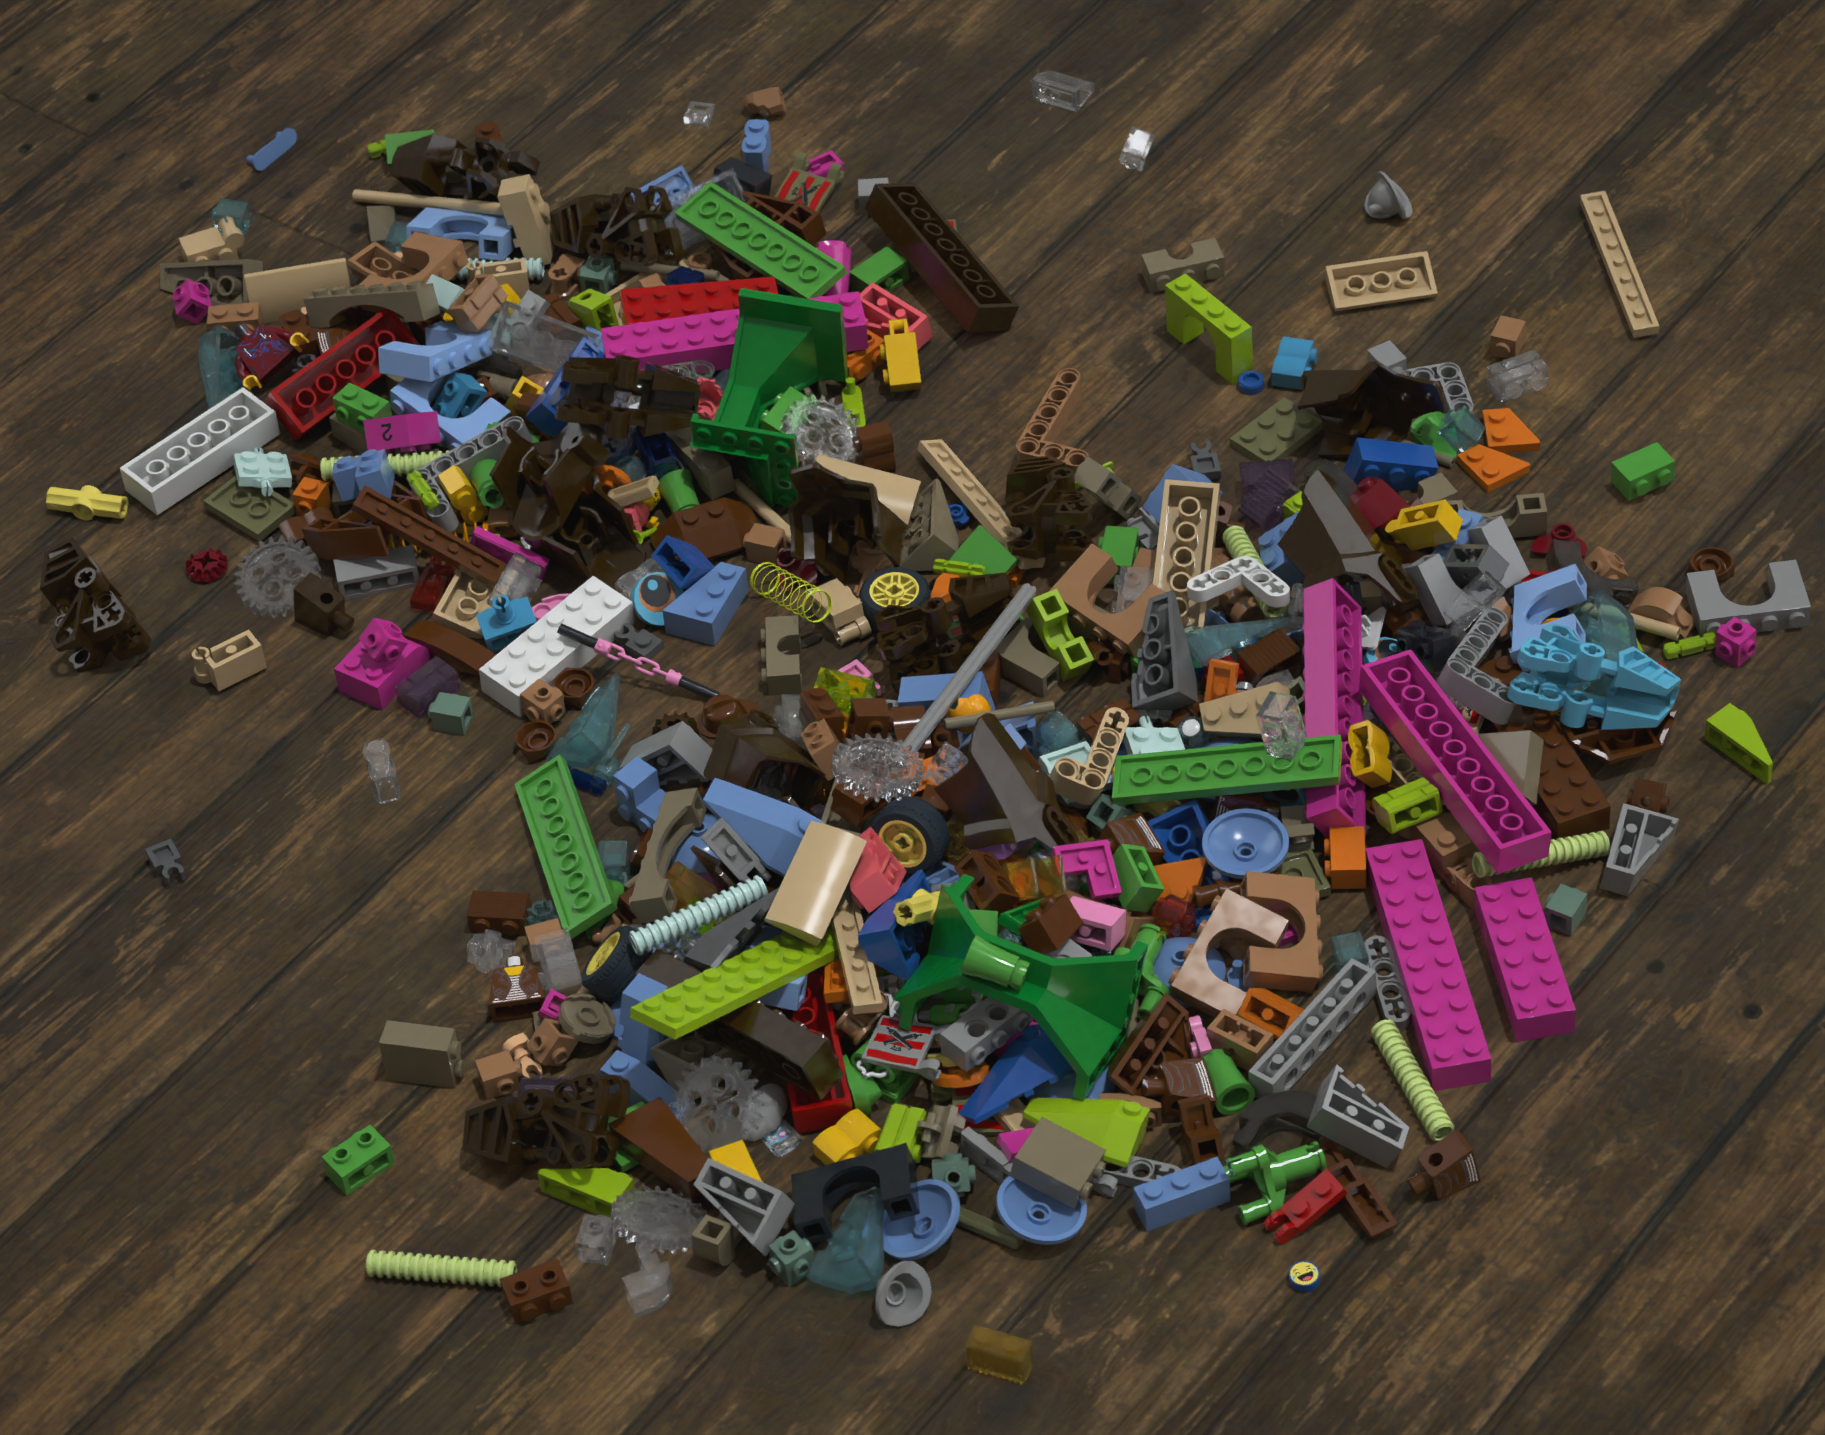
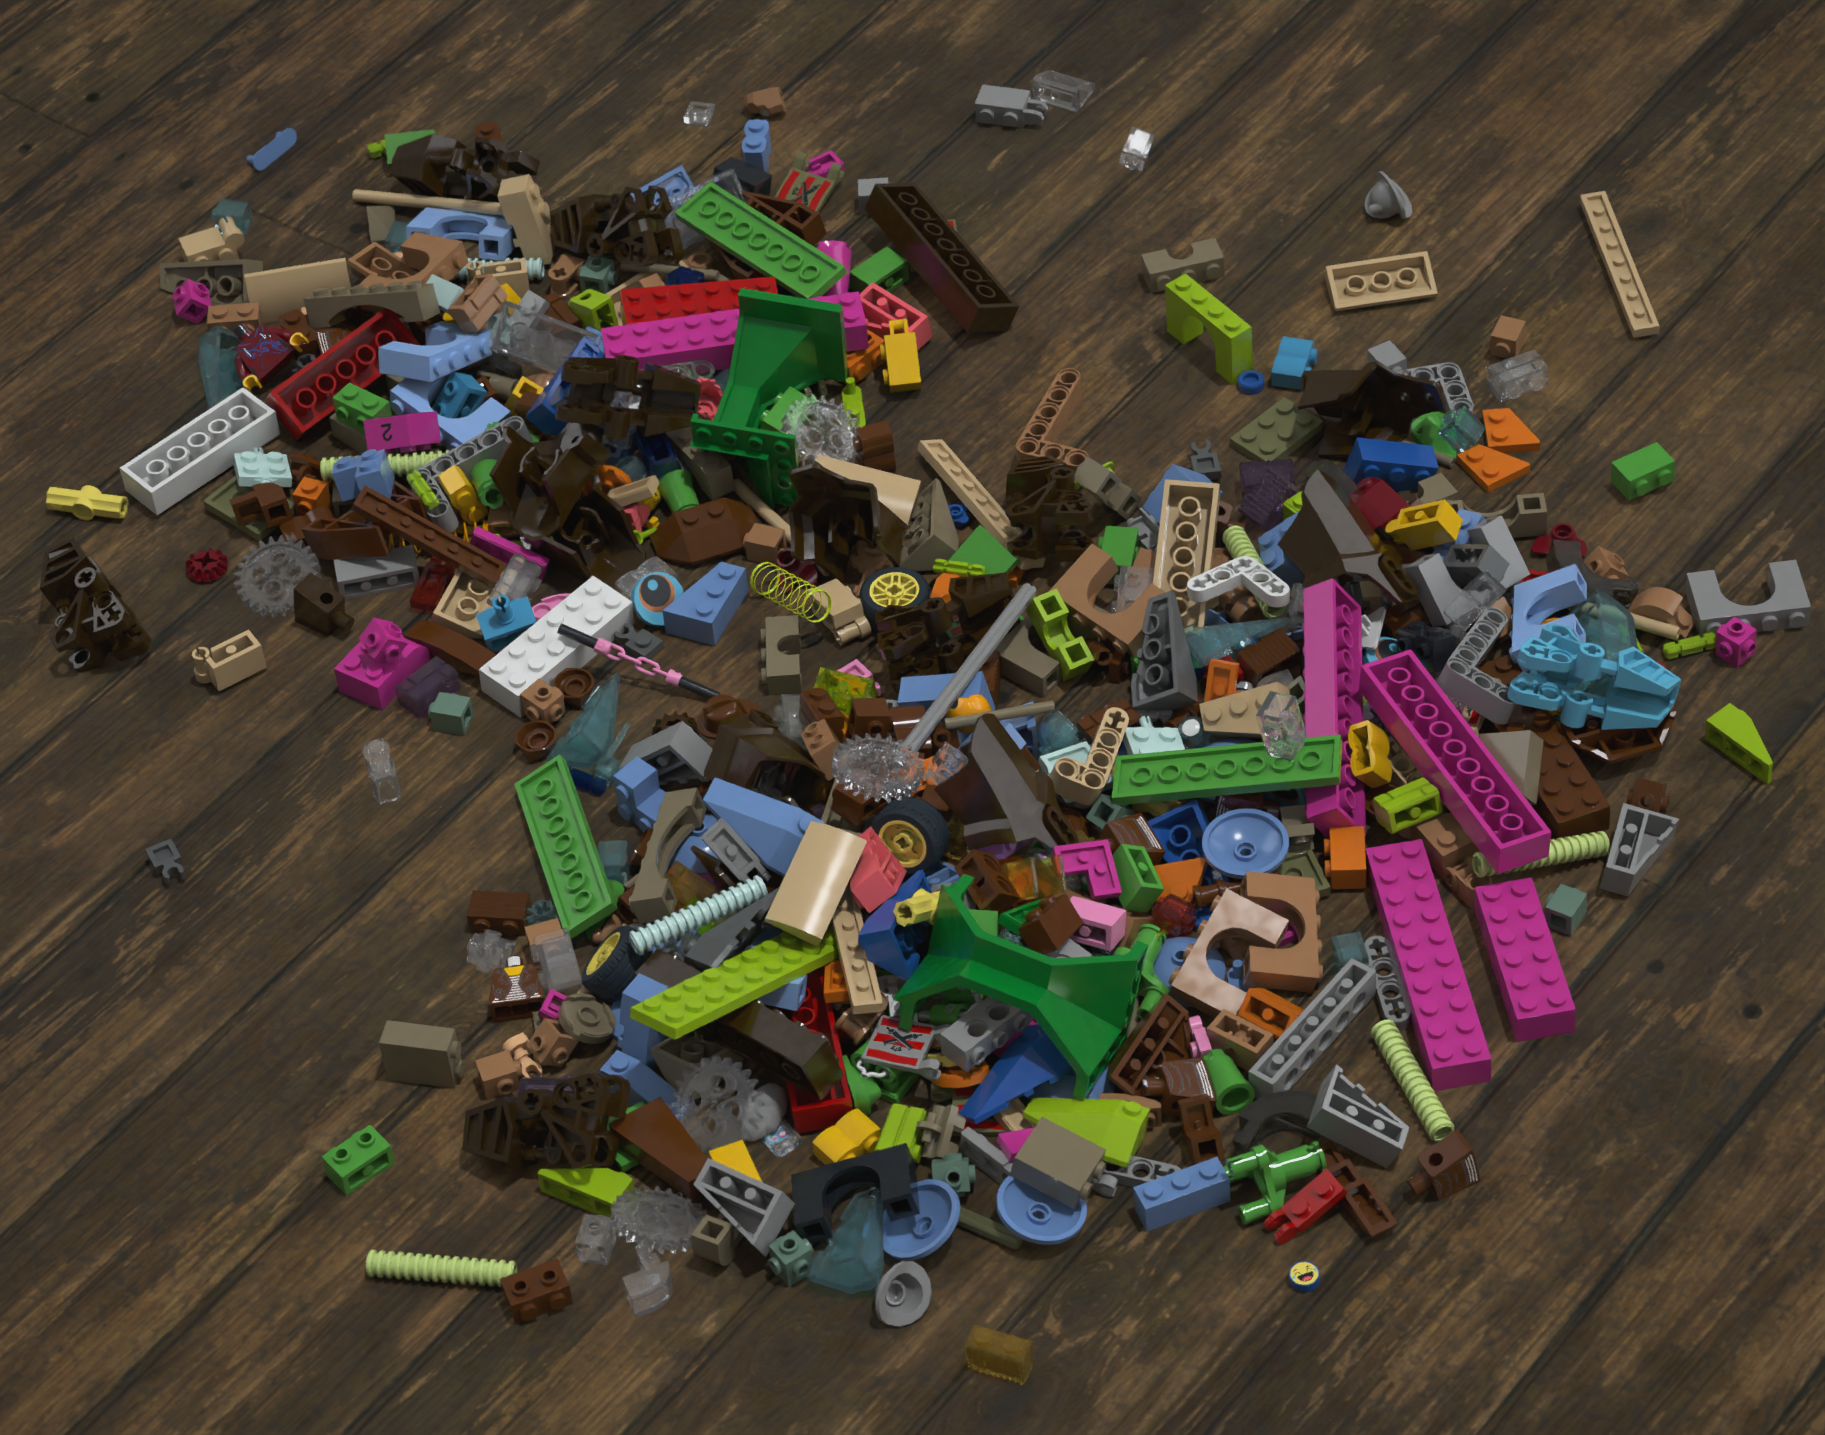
(265, 502): none -> reddish brown brick
(686, 569): blue torso -> none
(994, 964): bright green plant -> none
(1008, 107): none -> light grey hinge
(1713, 559): reddish brown hat -> none

